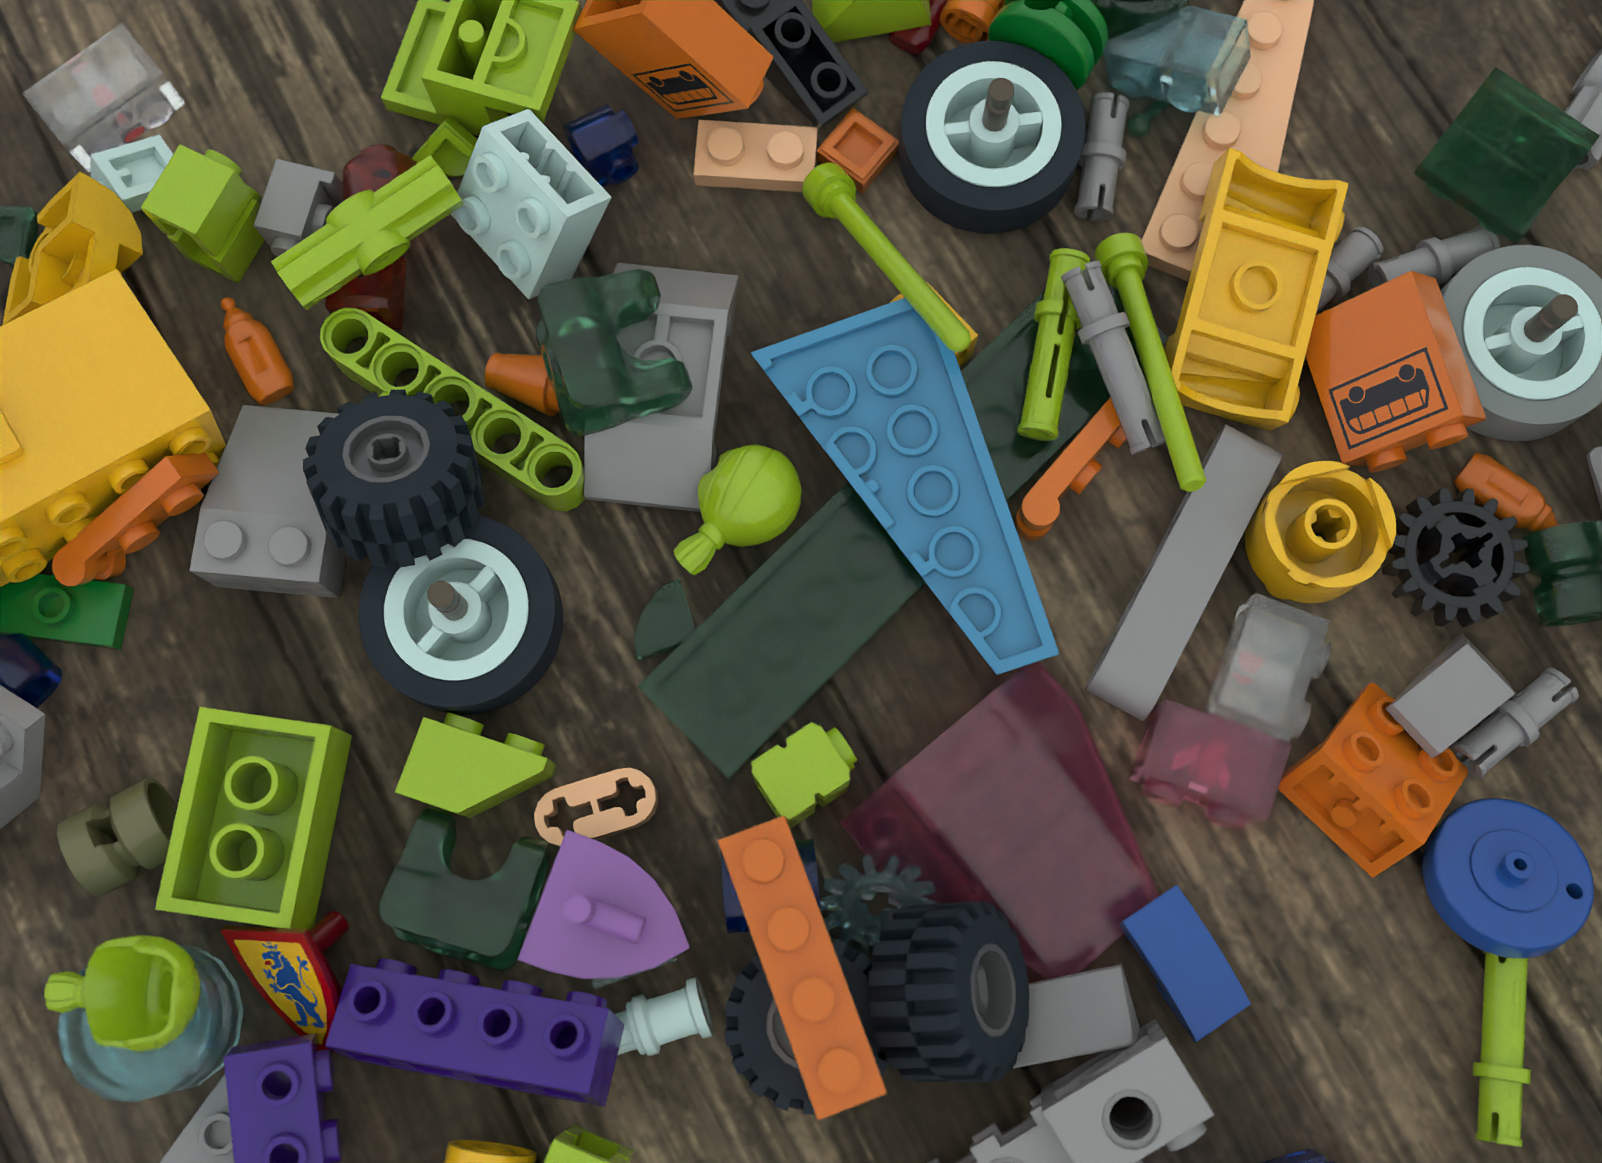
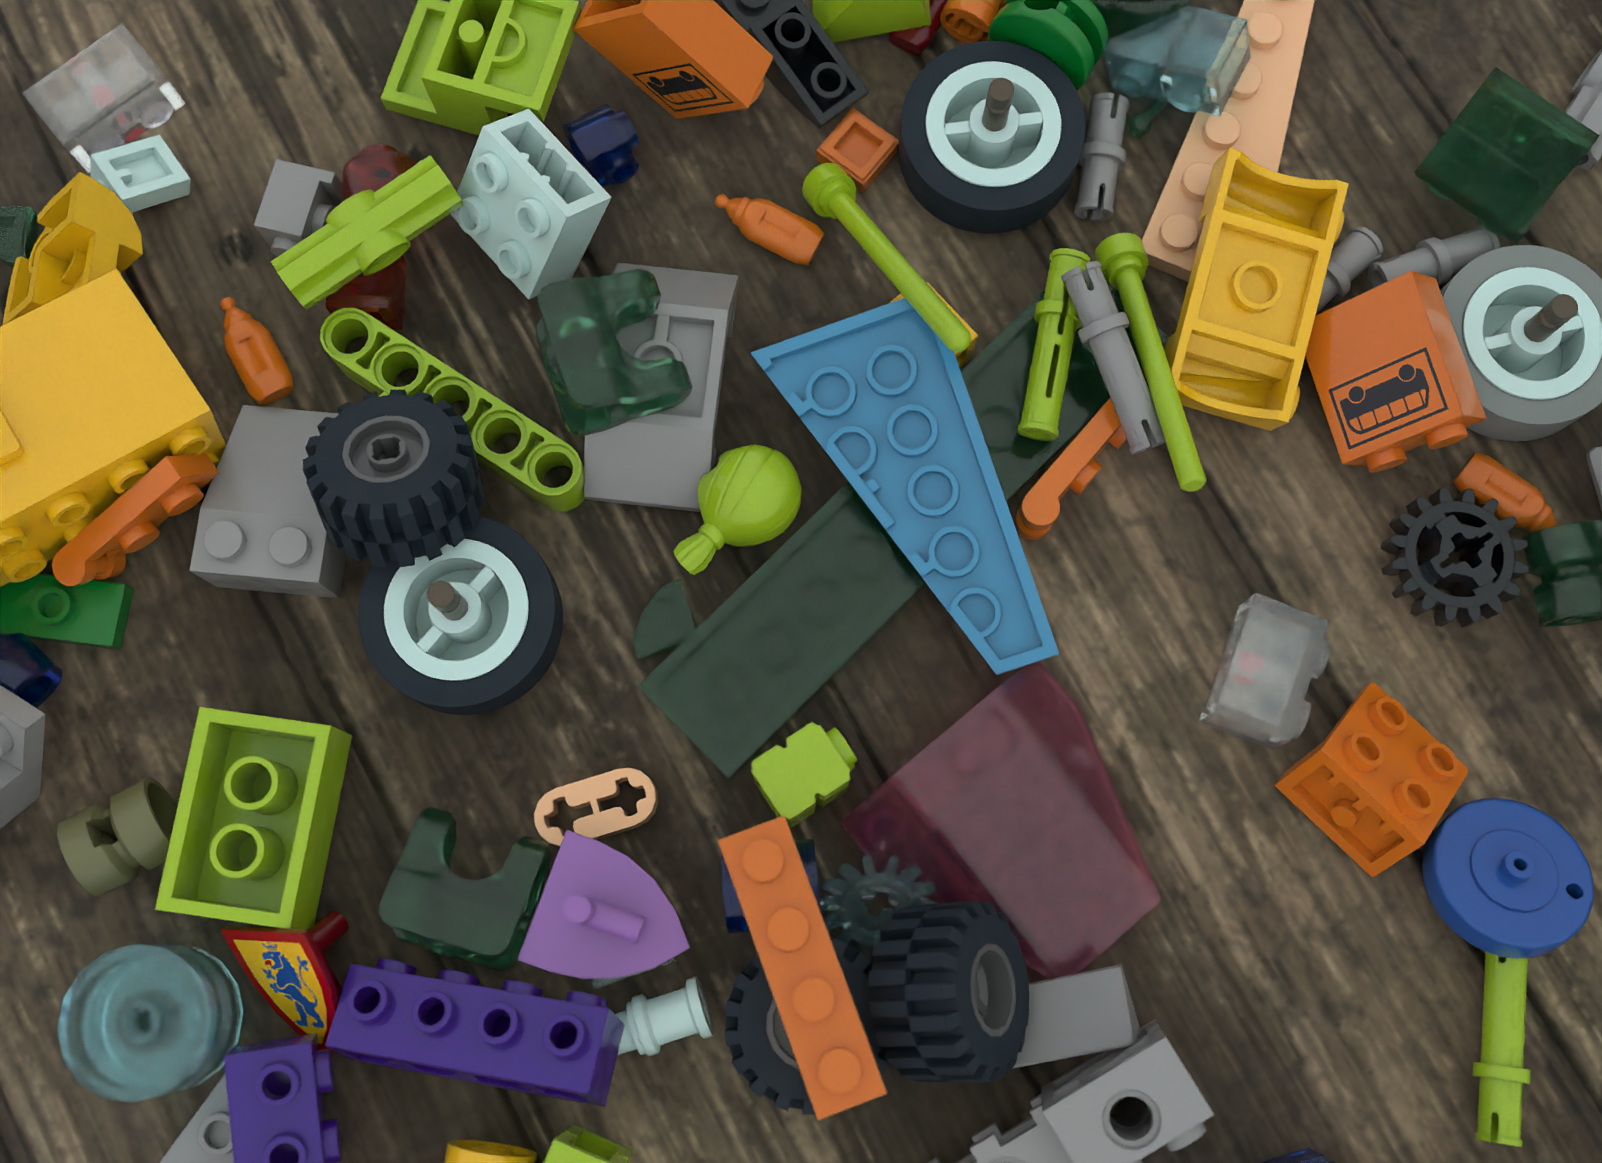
(134, 992): lime hair -> none
(207, 211): lime piece -> none
(449, 147): lime tile -> none
(468, 772): lime slope -> none
(522, 379): orange cone -> none
(754, 155): light nougat plate -> none
(774, 227): none -> orange piece
(1183, 574): light grey beam -> none
(1186, 963): blue slope -> none
(1209, 764): clear pink brick -> none
(1313, 500): yellow brick -> none
(1450, 697): light grey slope -> none
(1515, 722): light grey pin -> none

